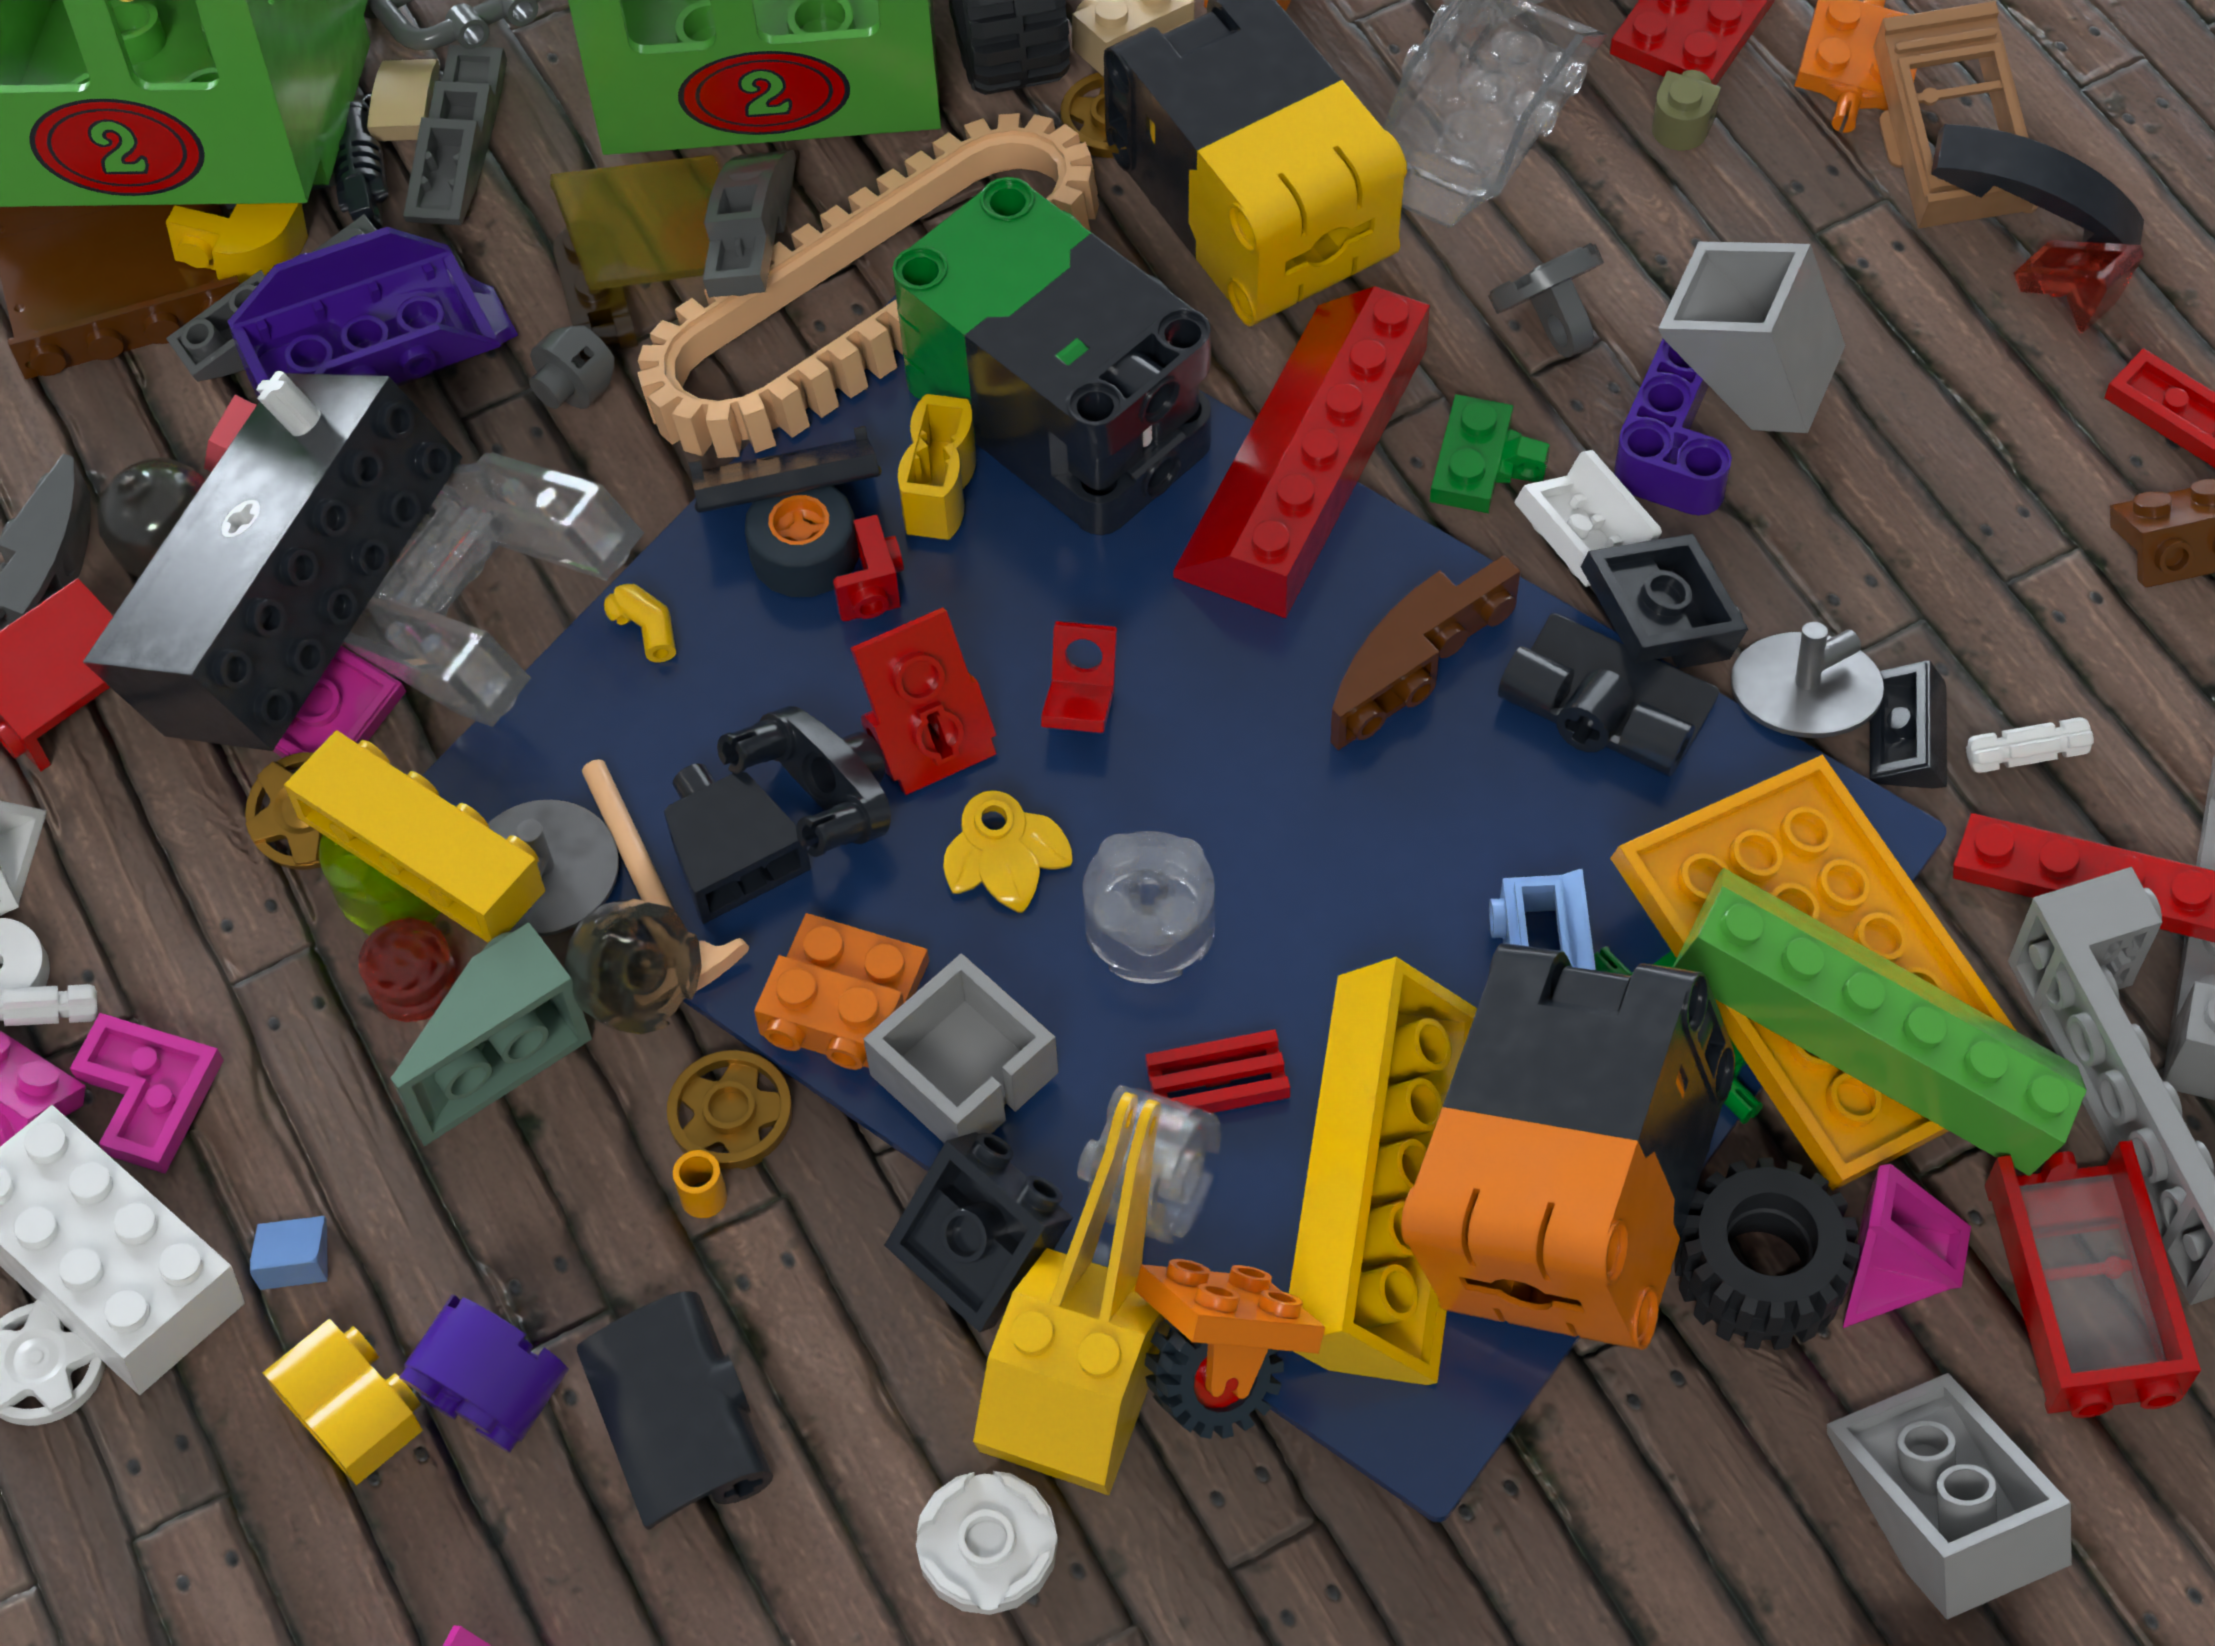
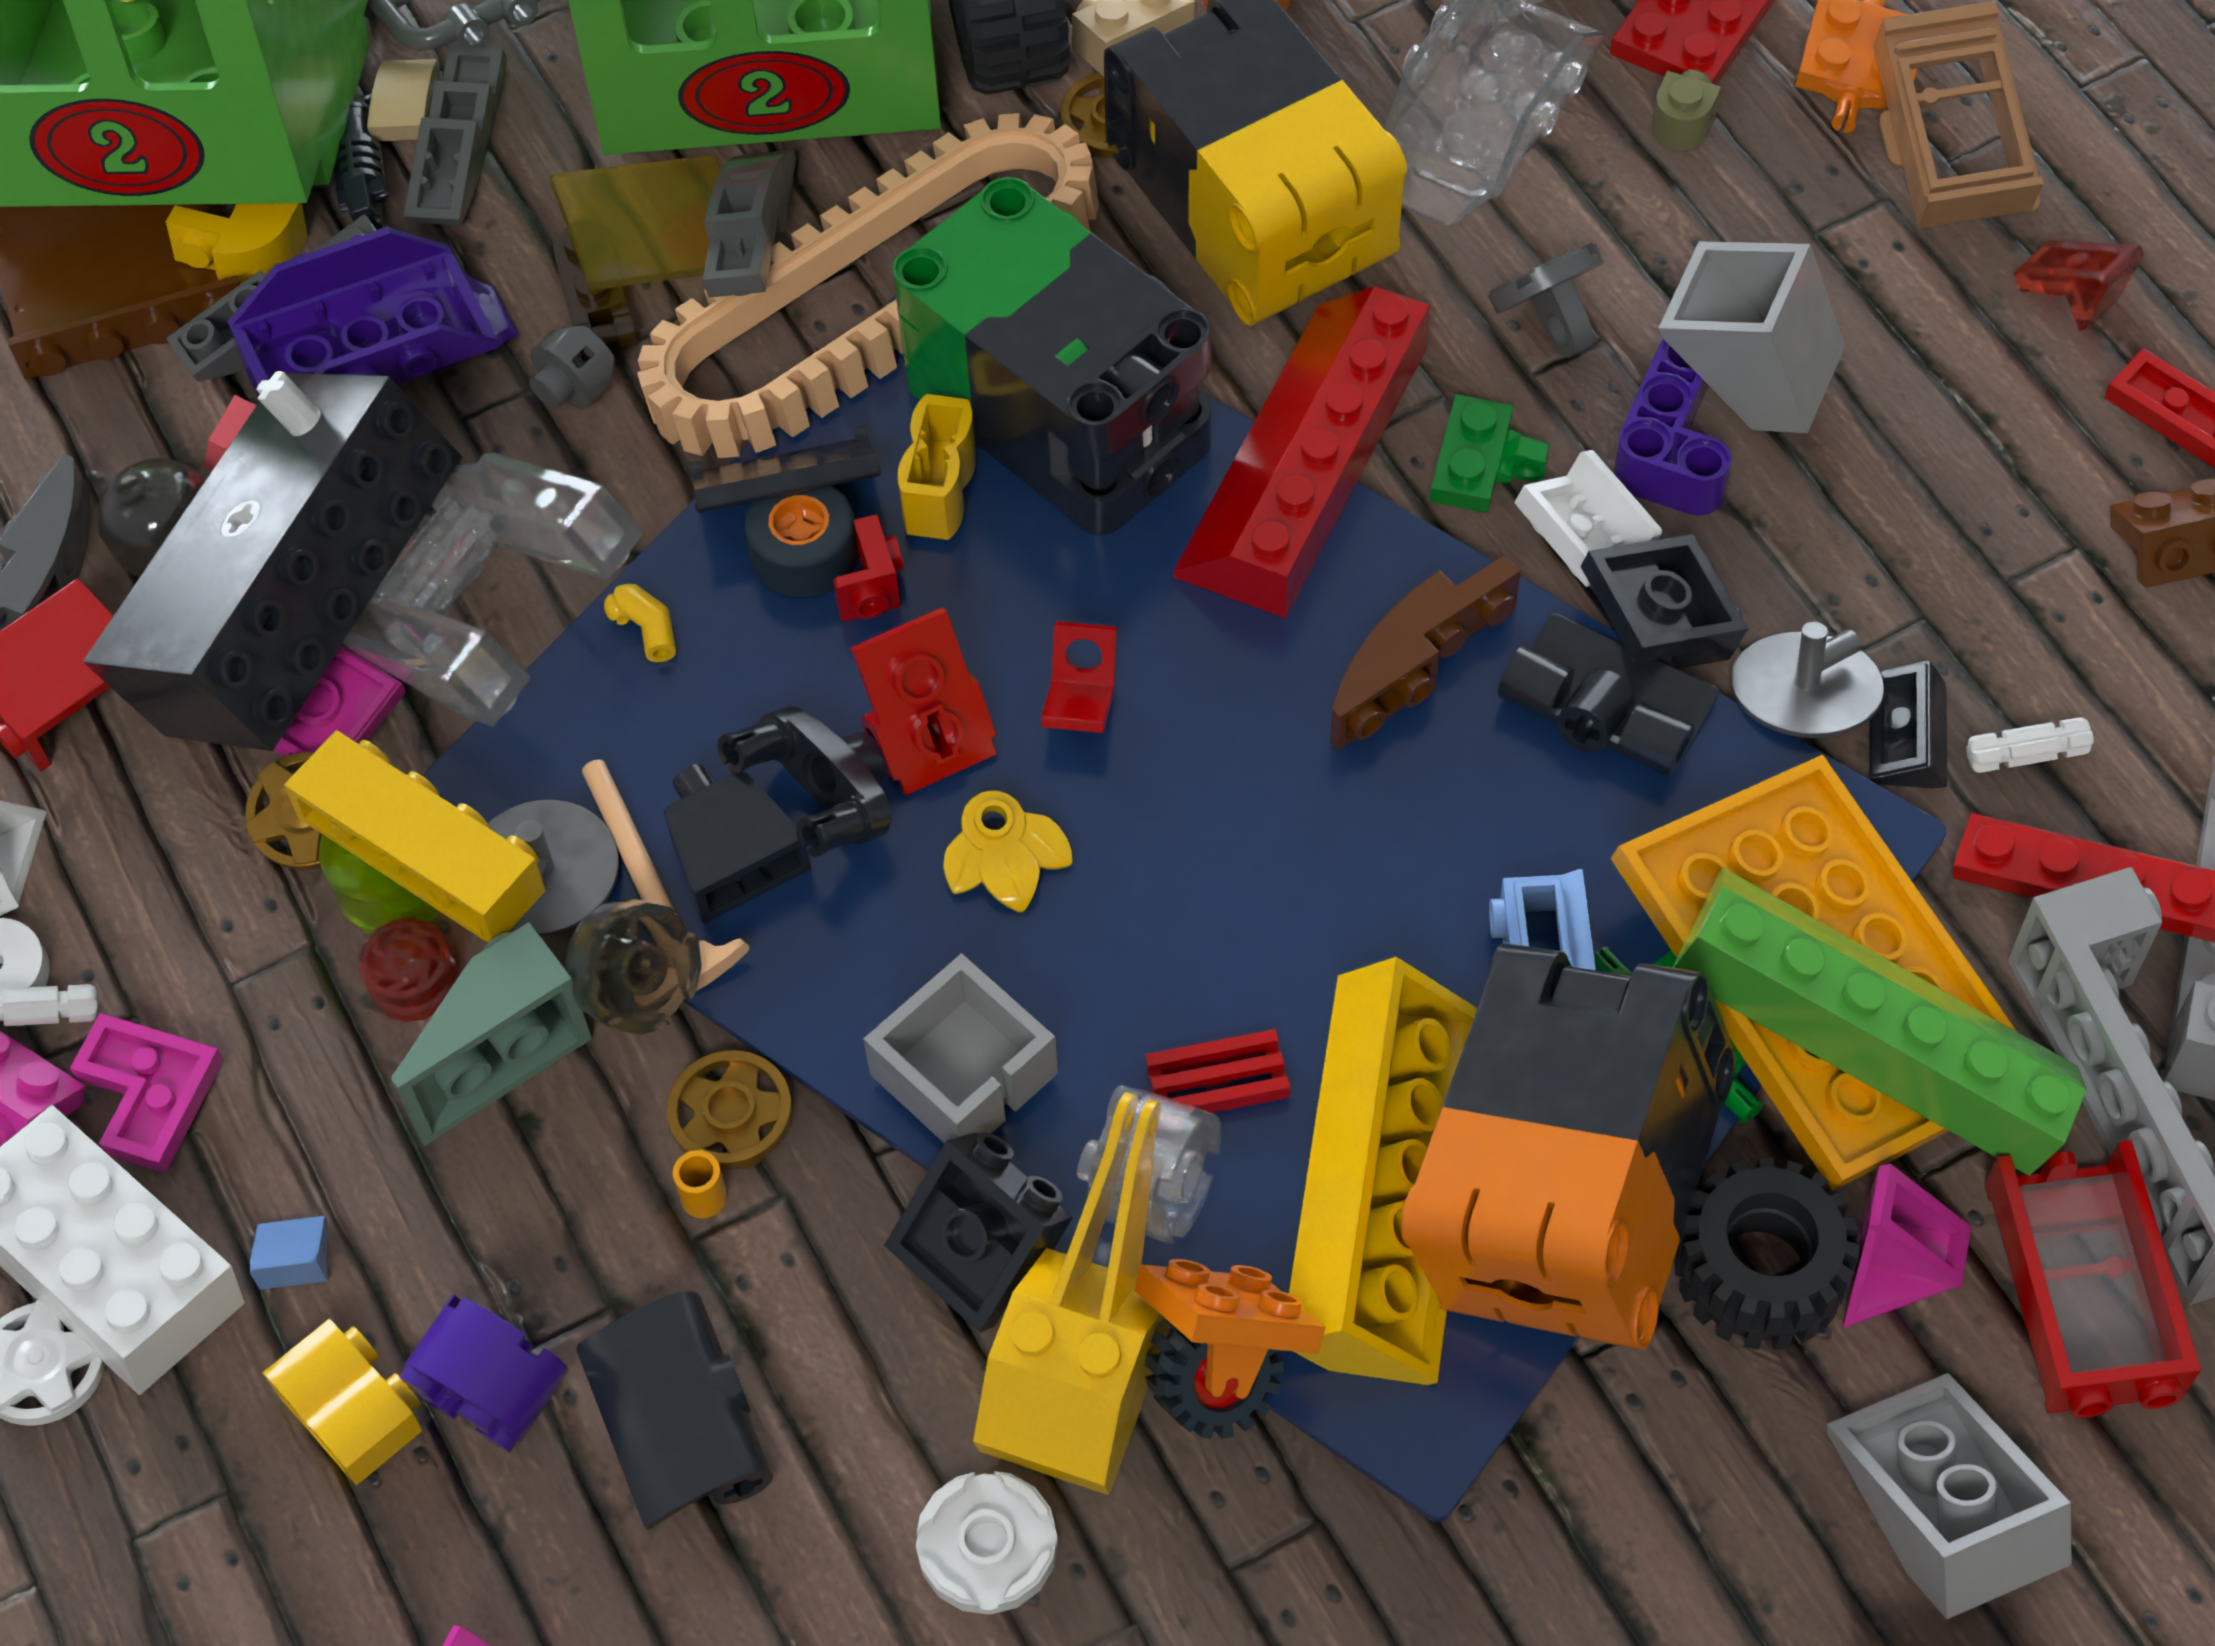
(836, 989): orange plate -> none
(1149, 905): clear brick -> none
(2039, 174): black slope -> none

